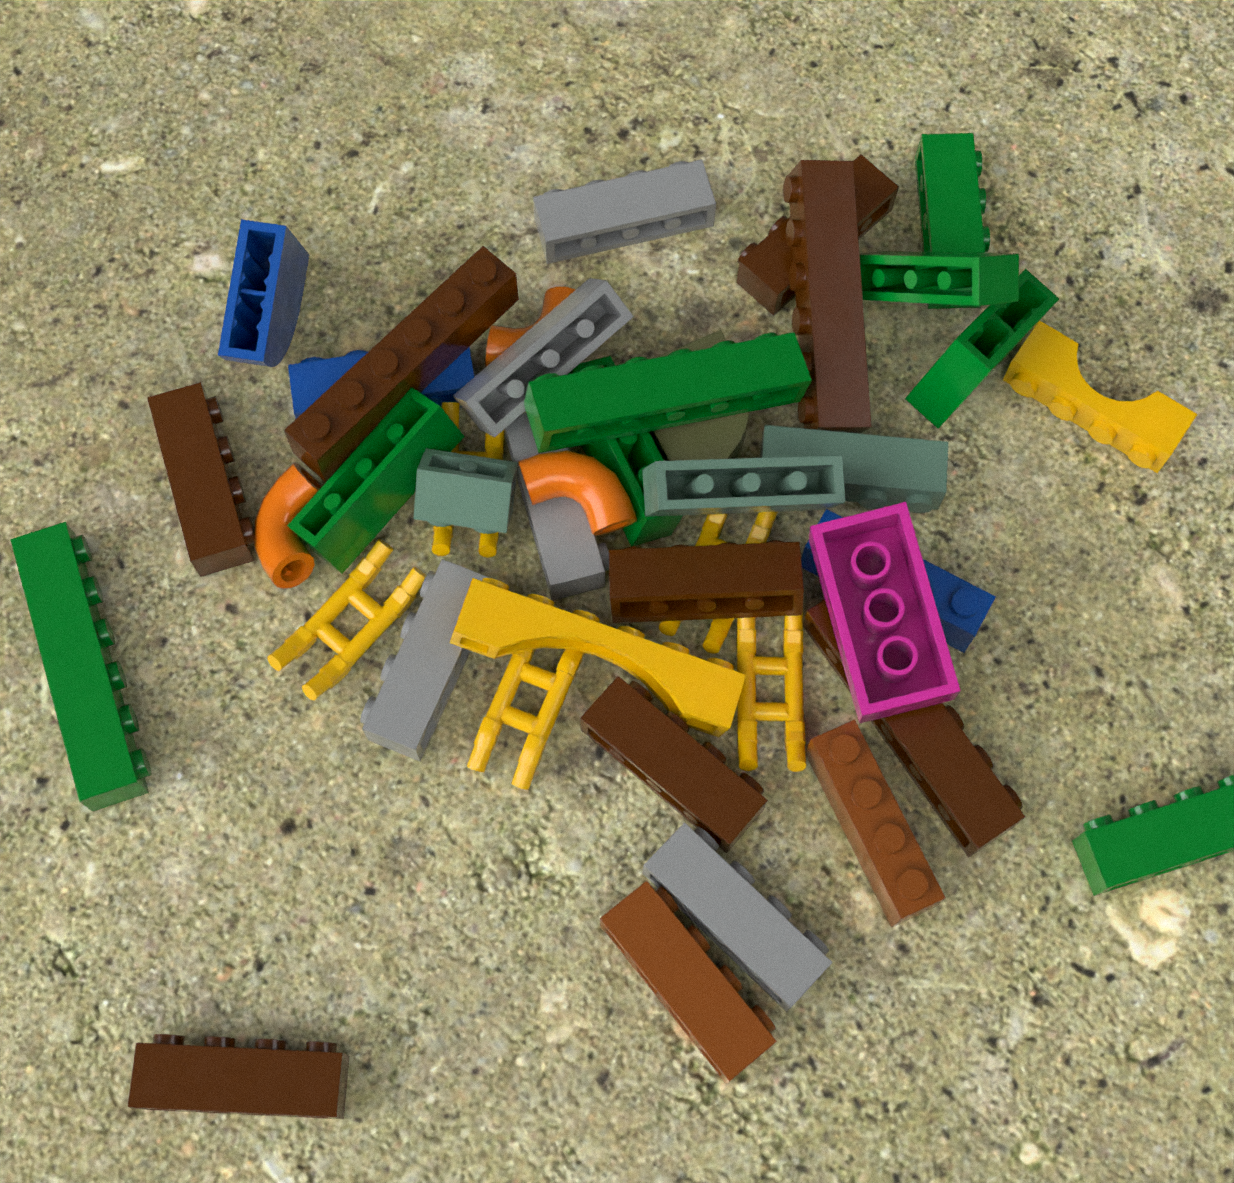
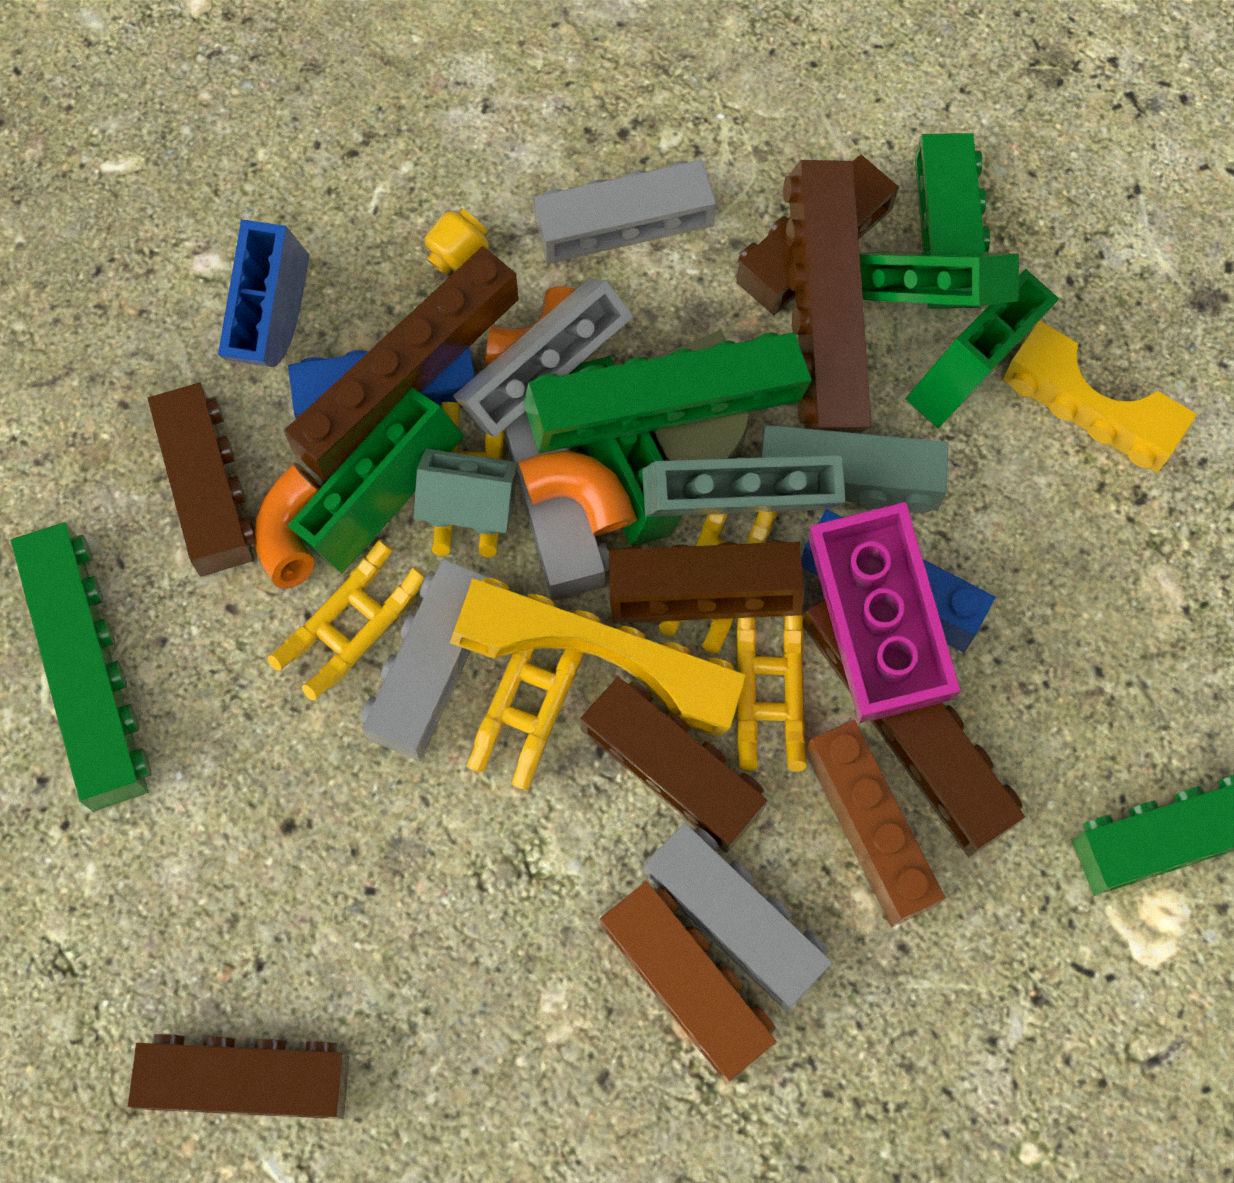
(454, 240): none -> yellow head

